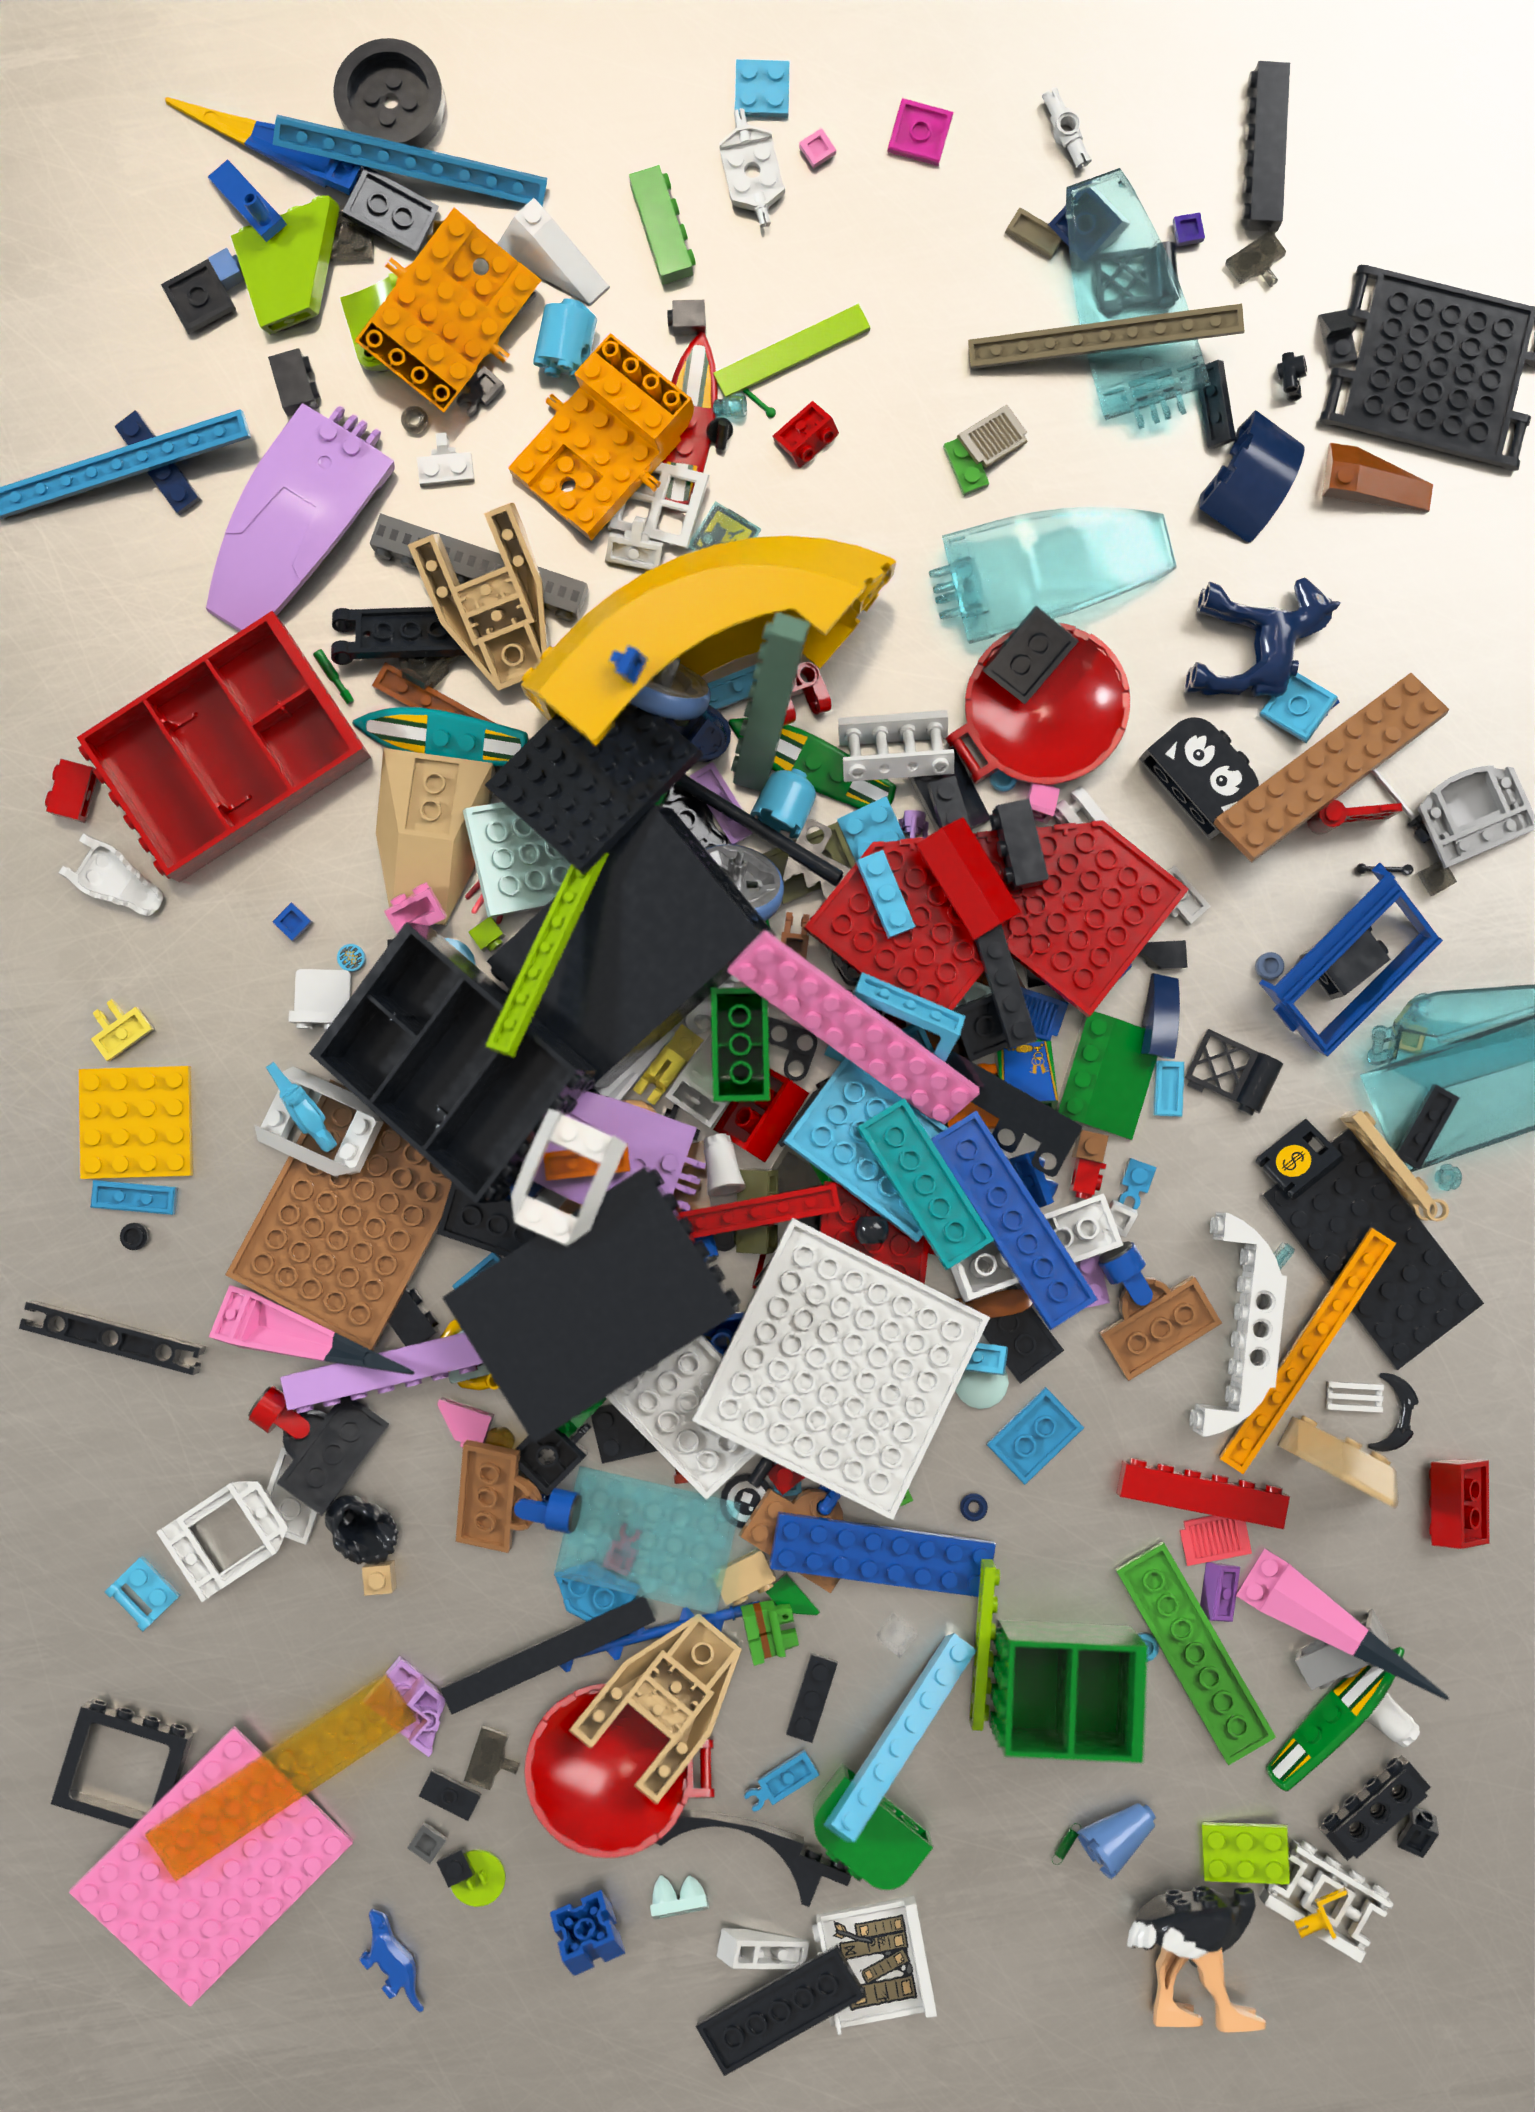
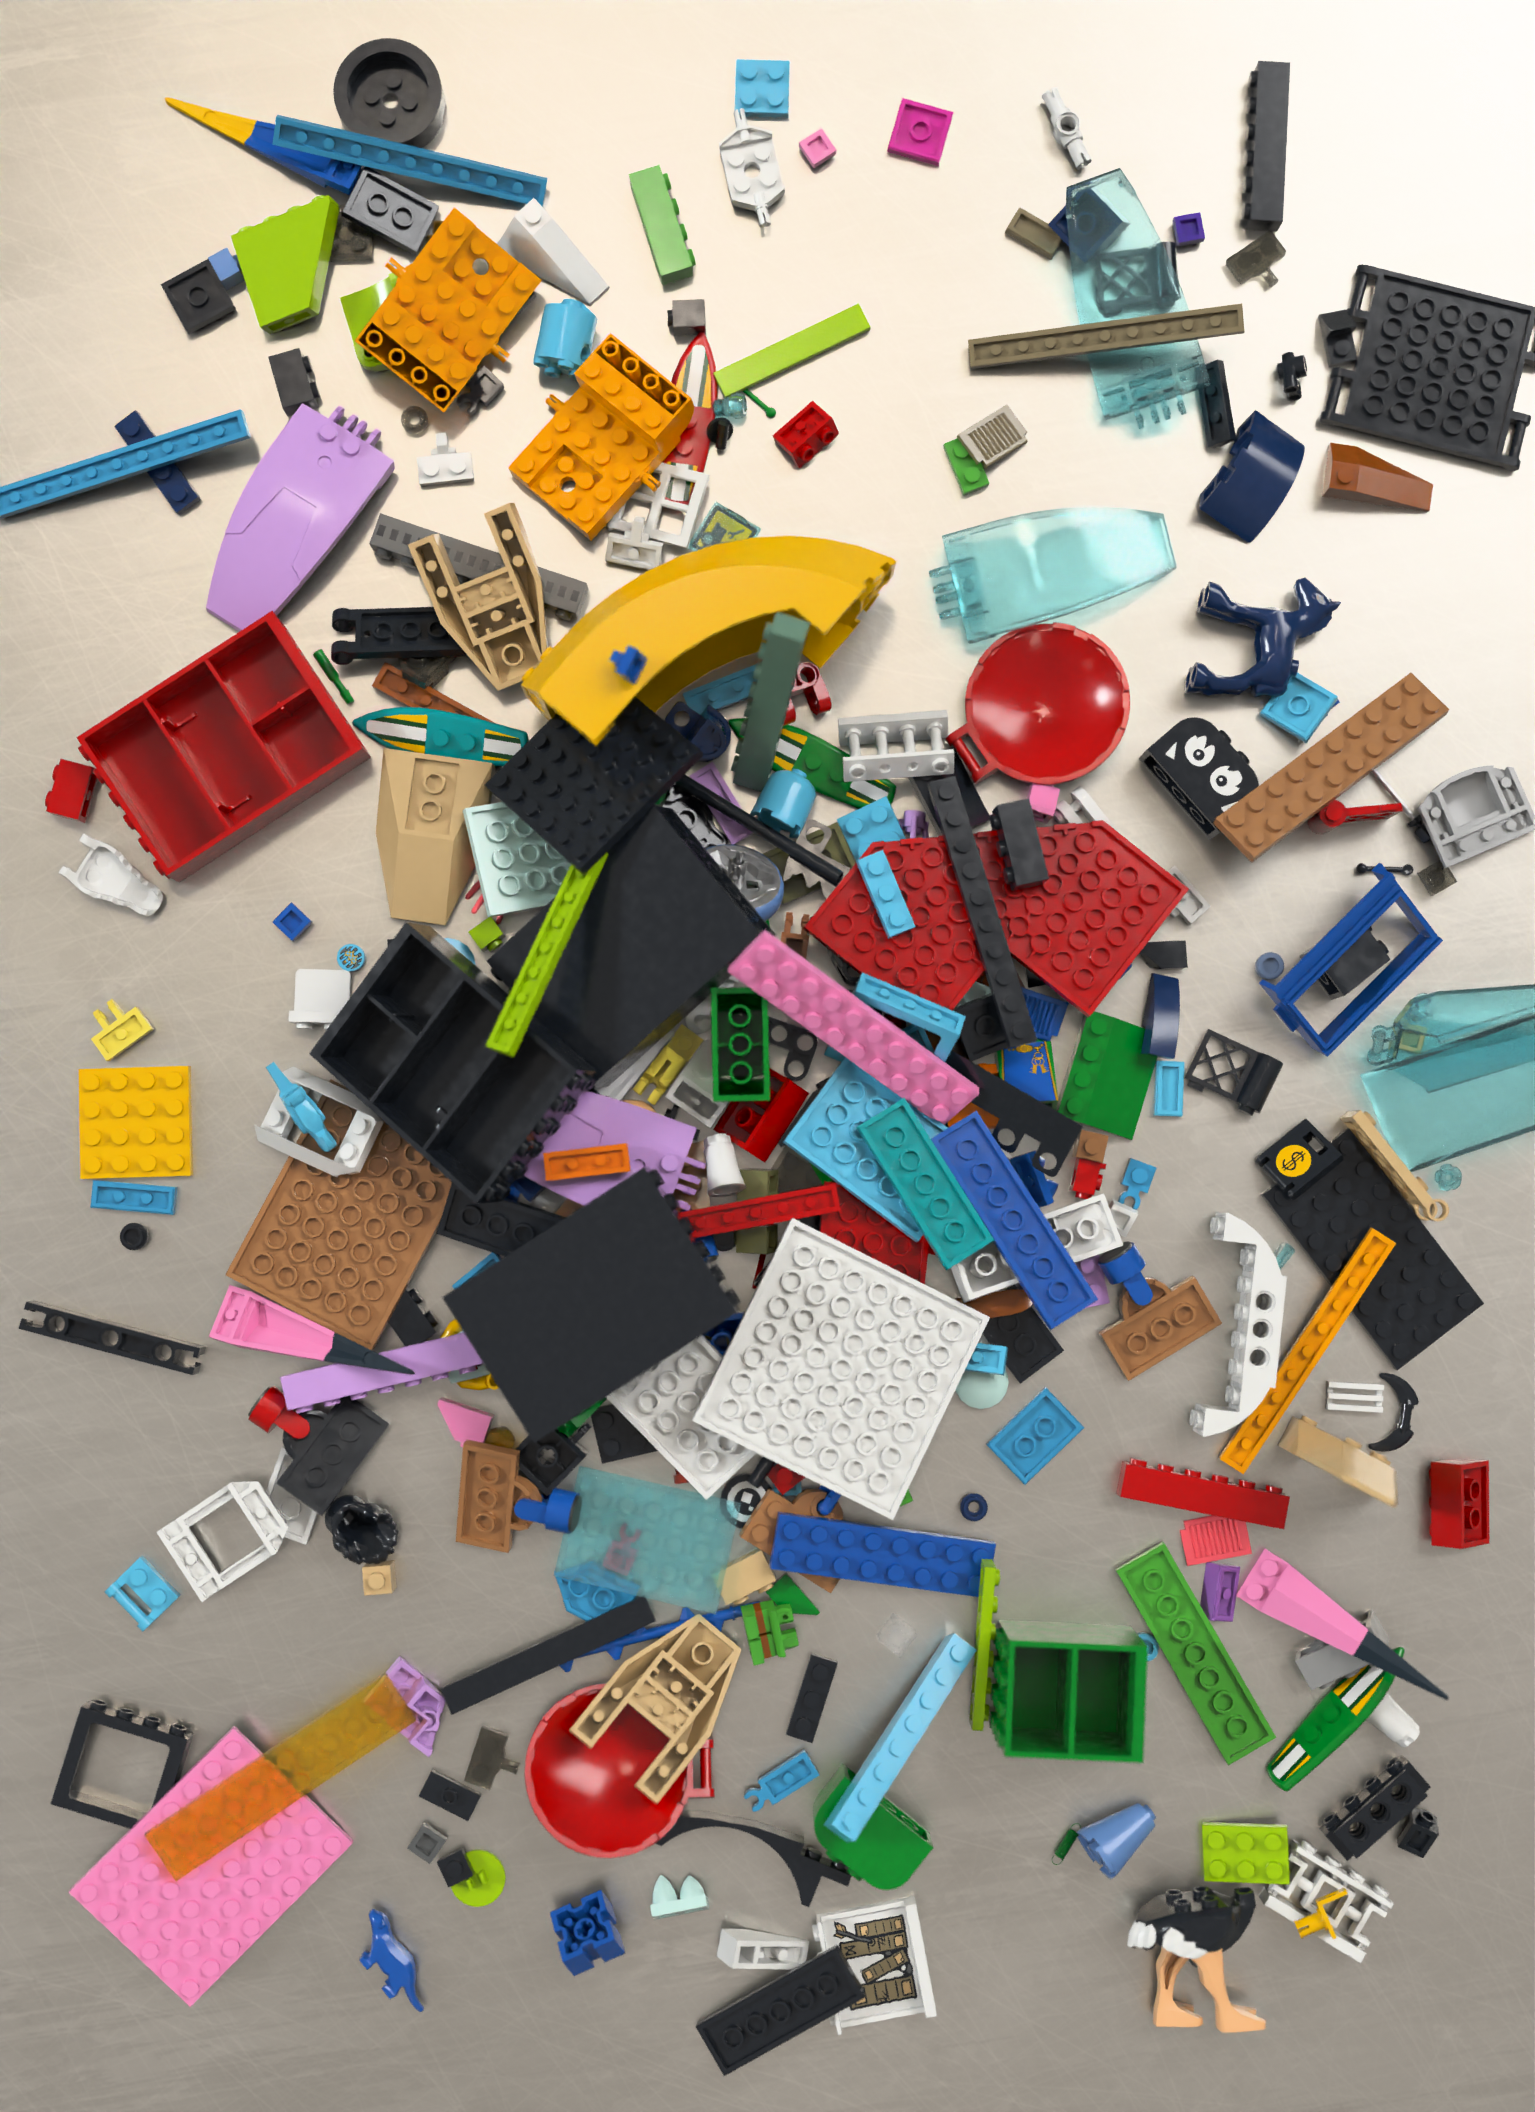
(247, 200): blue piece -> none
(417, 908): bright pink cylinder -> none
(584, 1142): white wedge -> none
(674, 693): wheel -> none
(871, 1230): black piece -> none
(968, 878): red slope -> none
(1002, 782): medium azure tile -> none
(1030, 654): black plate -> none
(1426, 1126): black plate -> none

